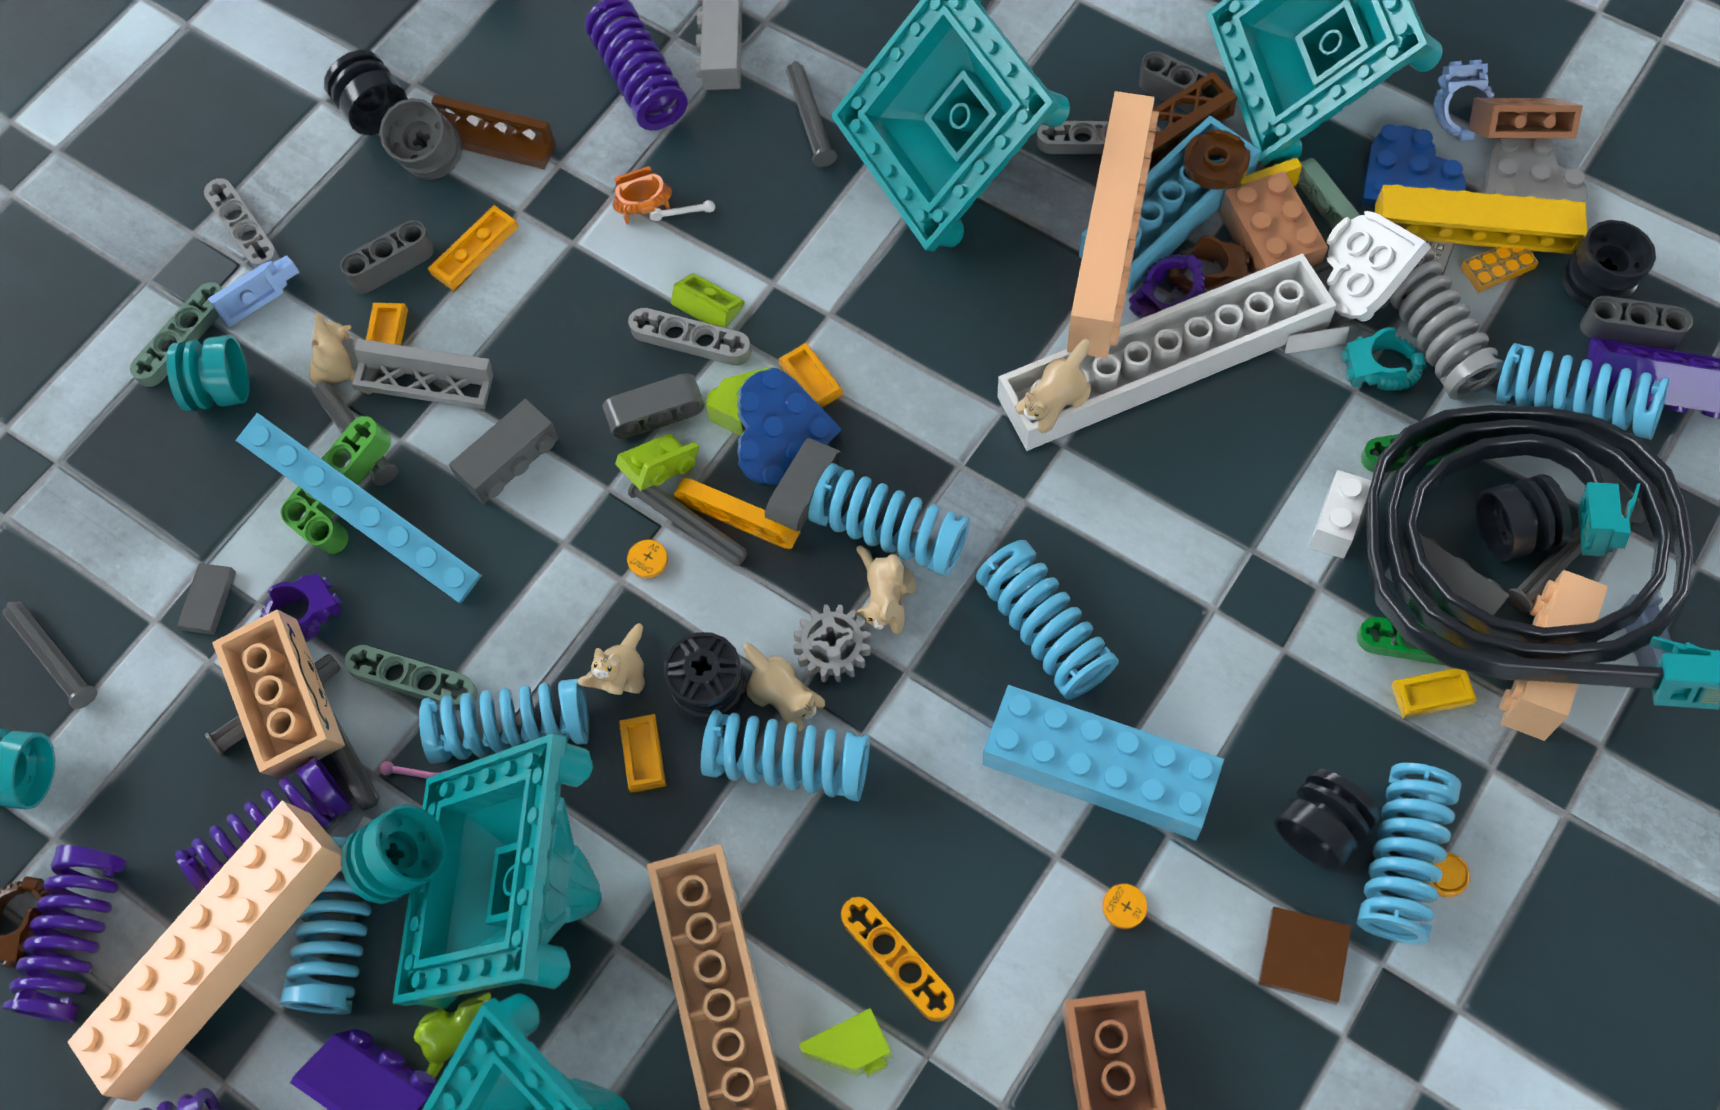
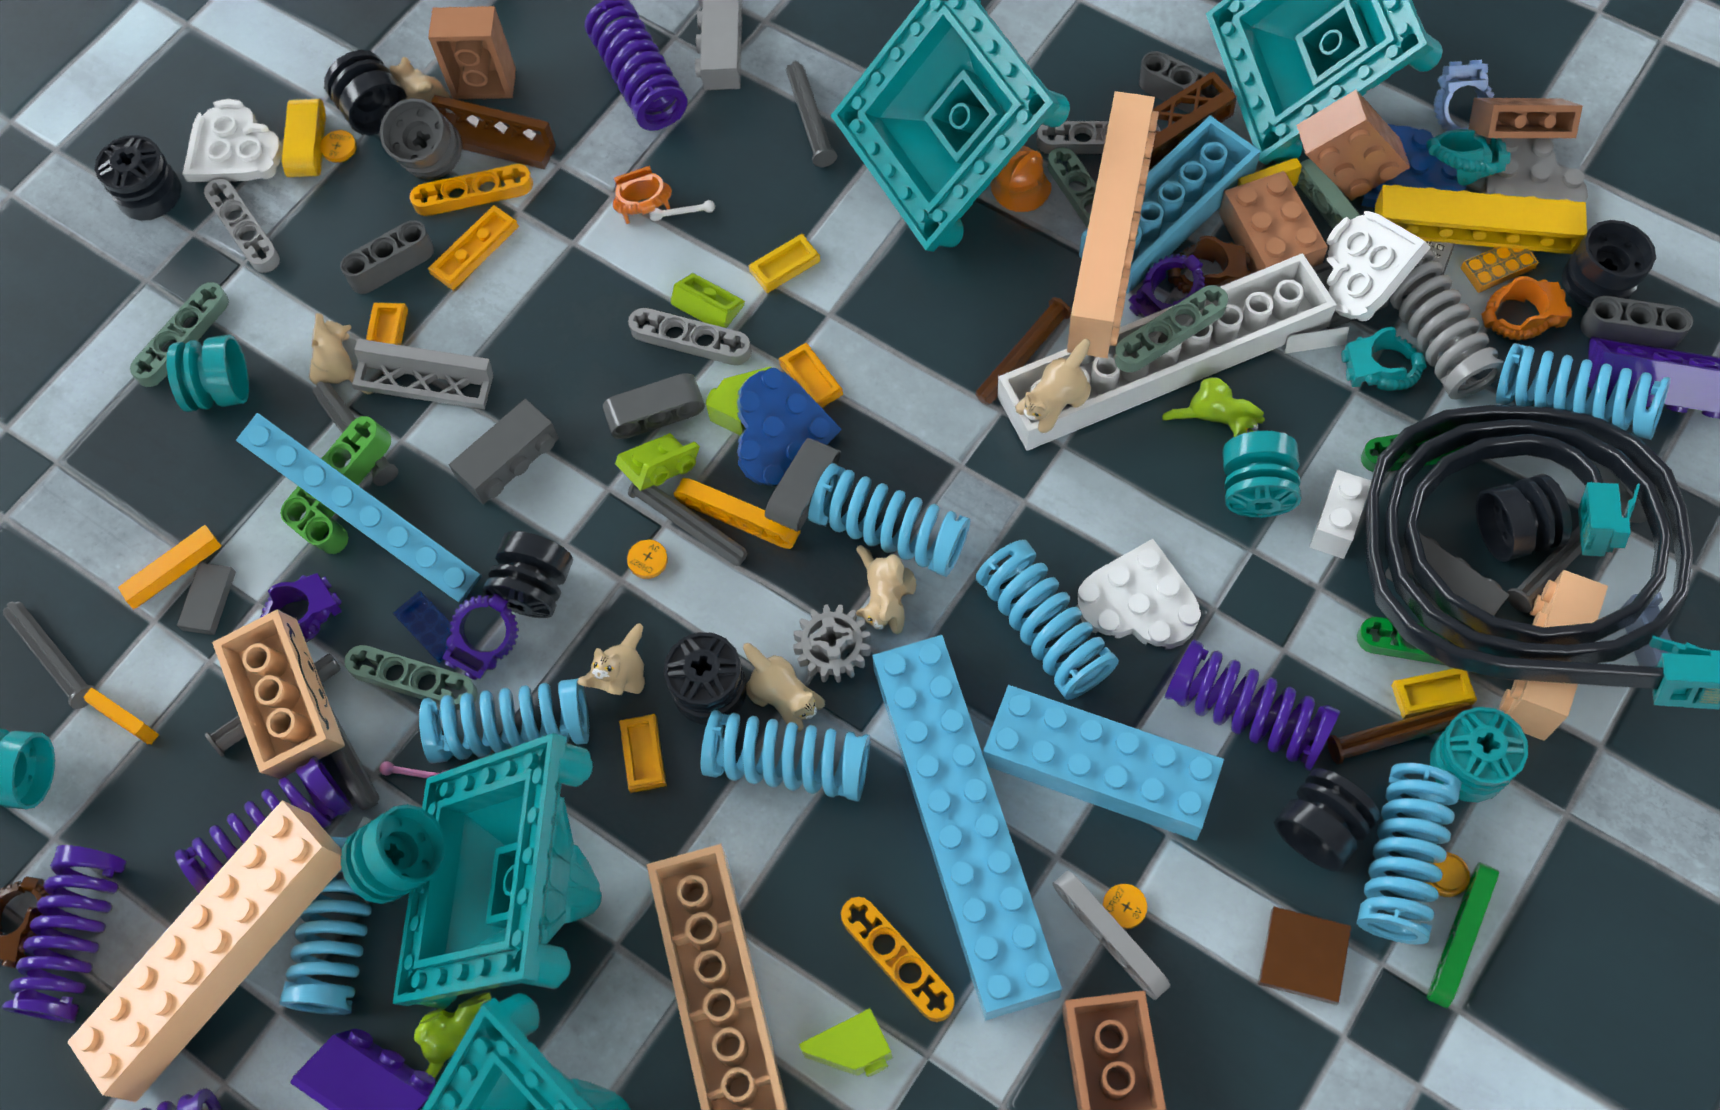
(120, 716): none -> light orange tile
(138, 177): none -> black wheel
(169, 567): none -> light orange tile
(231, 146): none -> white plate
(253, 290): light blue hinge -> none
(302, 138): none -> yellow beam
(338, 146): none -> light orange piece
(416, 83): none -> tan animal
(425, 624): none -> clear blue tile
(463, 654): none -> dark purple piece
(472, 52): none -> nougat brick
(472, 195): none -> light orange beam
(529, 573): none -> black wheel
(784, 263): none -> yellow tile
(966, 829): none -> medium azure brick
(1022, 182): none -> orange helmet
(1025, 348): none -> reddish brown axle
(1077, 172): none -> sand green beam
(1111, 935): none -> light grey beam
(1141, 598): none -> white plate
(1168, 325): none -> sand green beam
(1184, 691): none -> dark purple piece
(1212, 174): reddish brown tile -> none
(1216, 404): none -> lime animal
(1261, 474): none -> teal wheel
(1353, 145): none -> nougat brick
(1393, 733): none -> reddish brown axle
(1461, 752): none -> teal wheel
(1462, 935): none -> green beam
(1469, 154): none -> teal piece
(1546, 297): none -> orange piece

